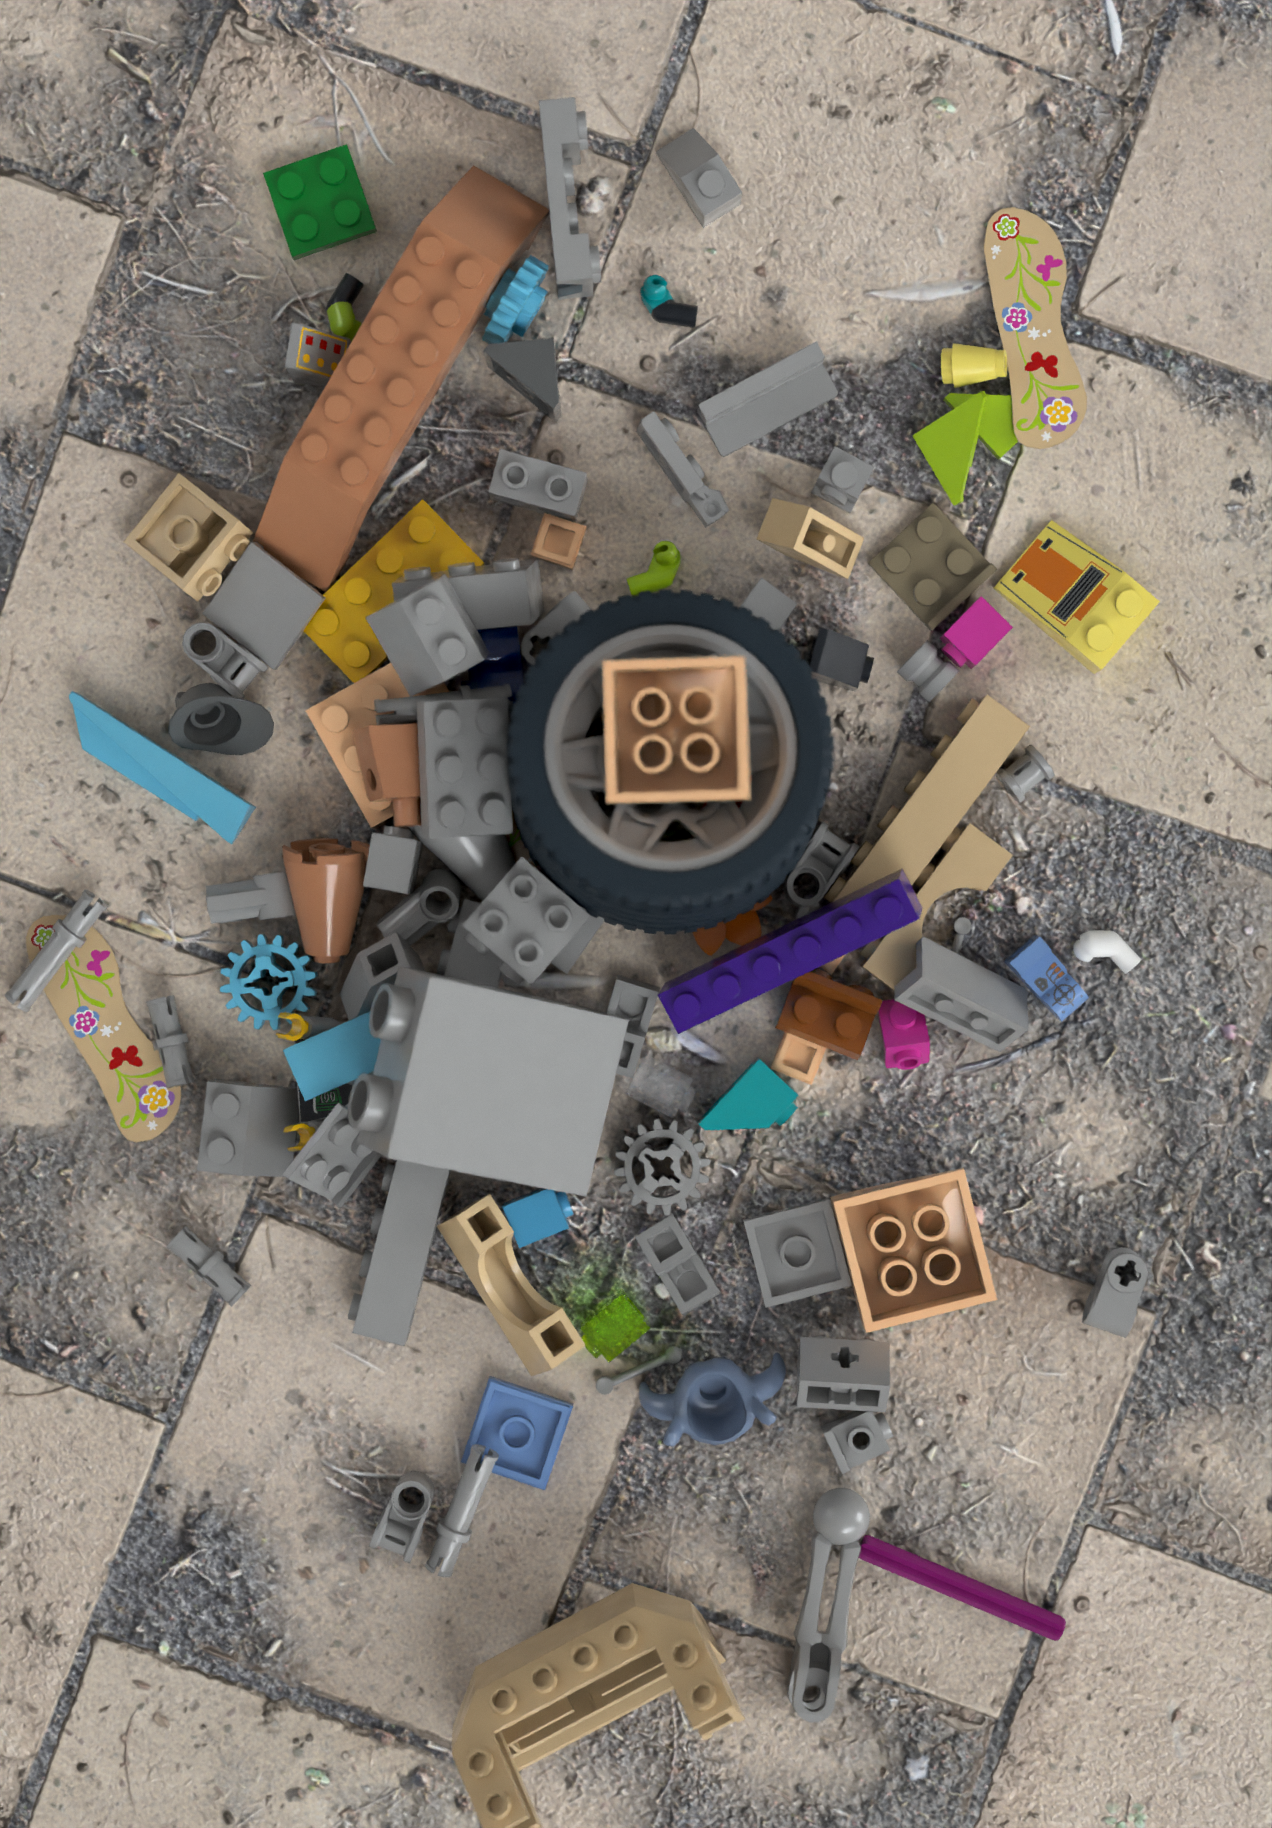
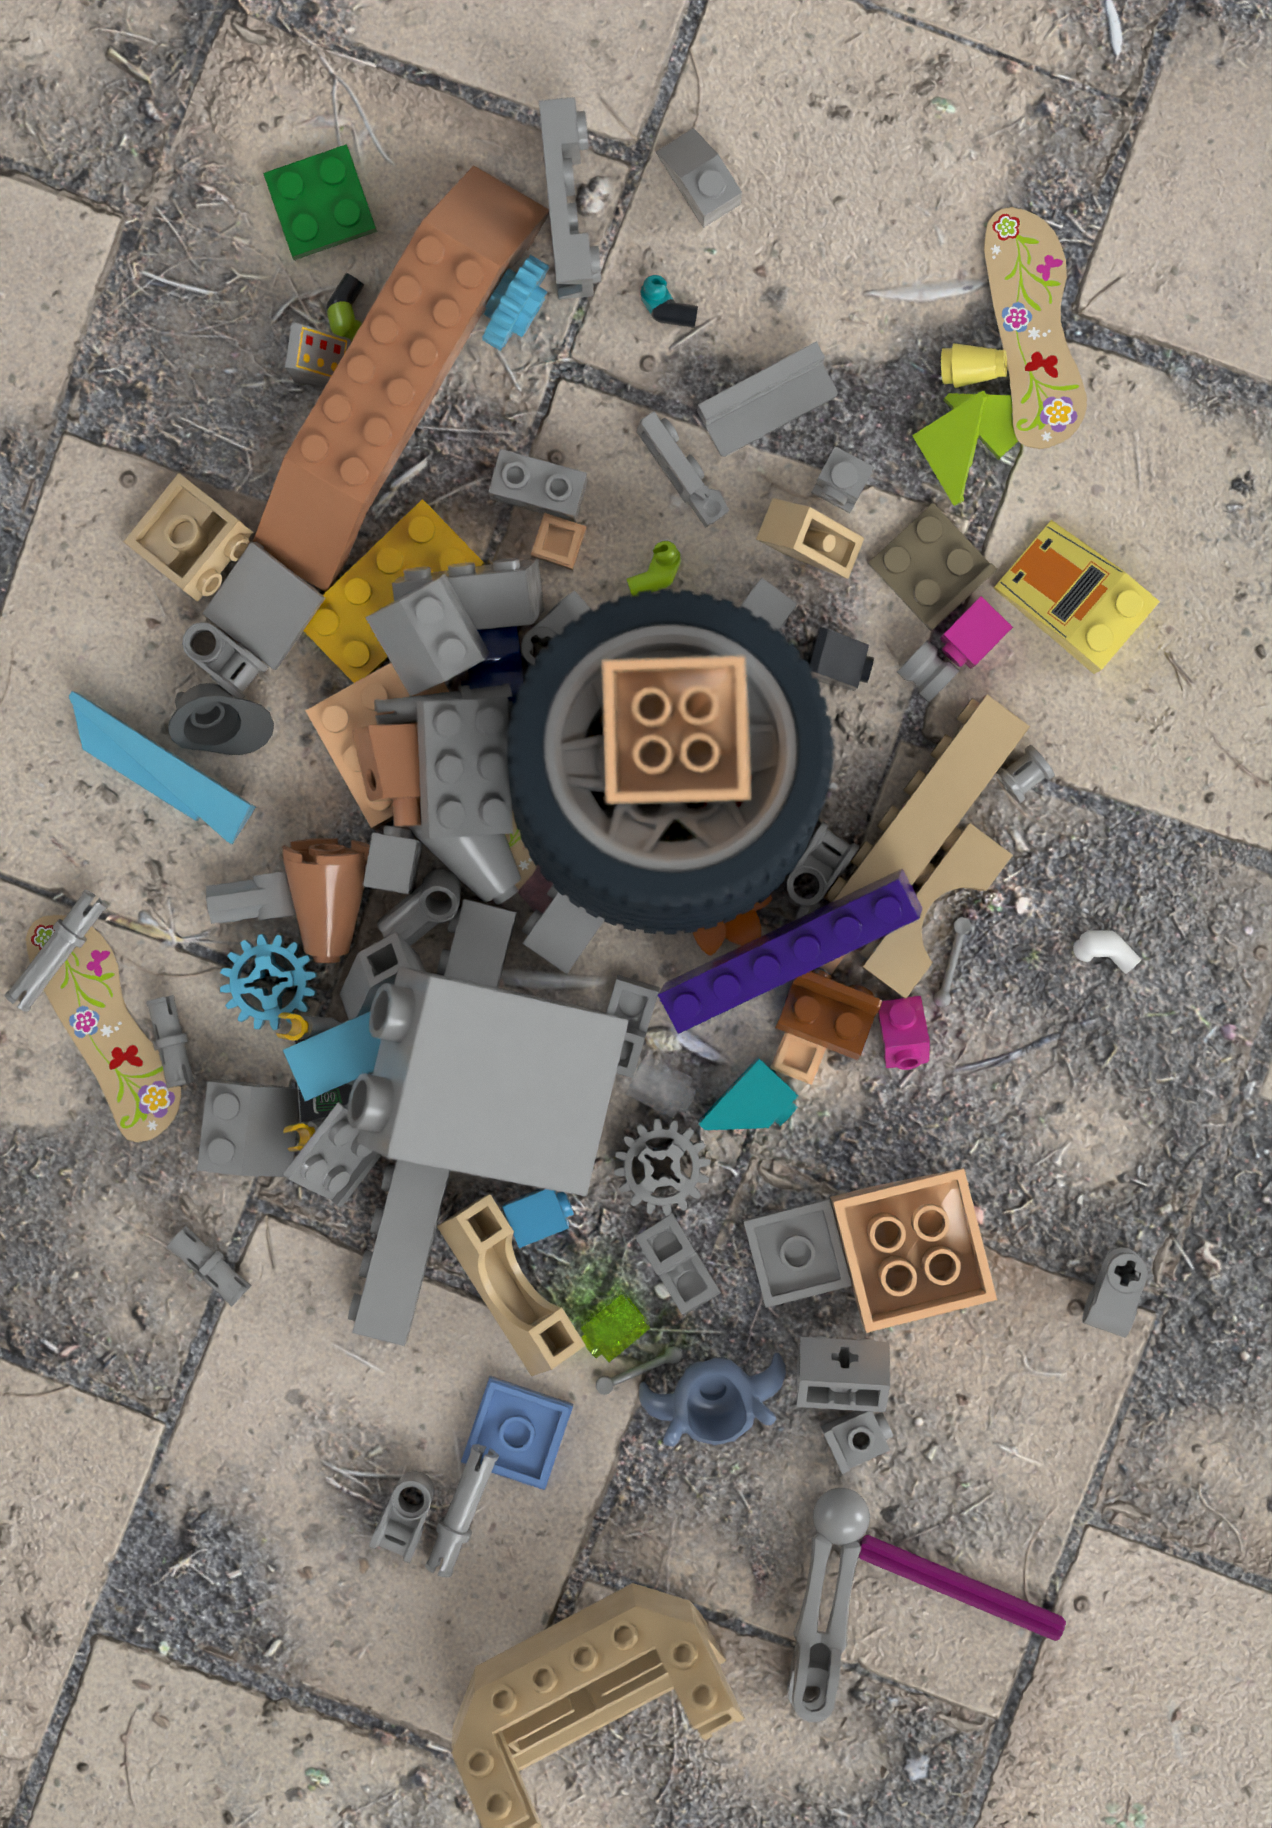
(524, 922): light grey brick -> none
(530, 370): dark grey slope -> none
(964, 996): light grey panel -> none
(1046, 977): medium blue leg -> none

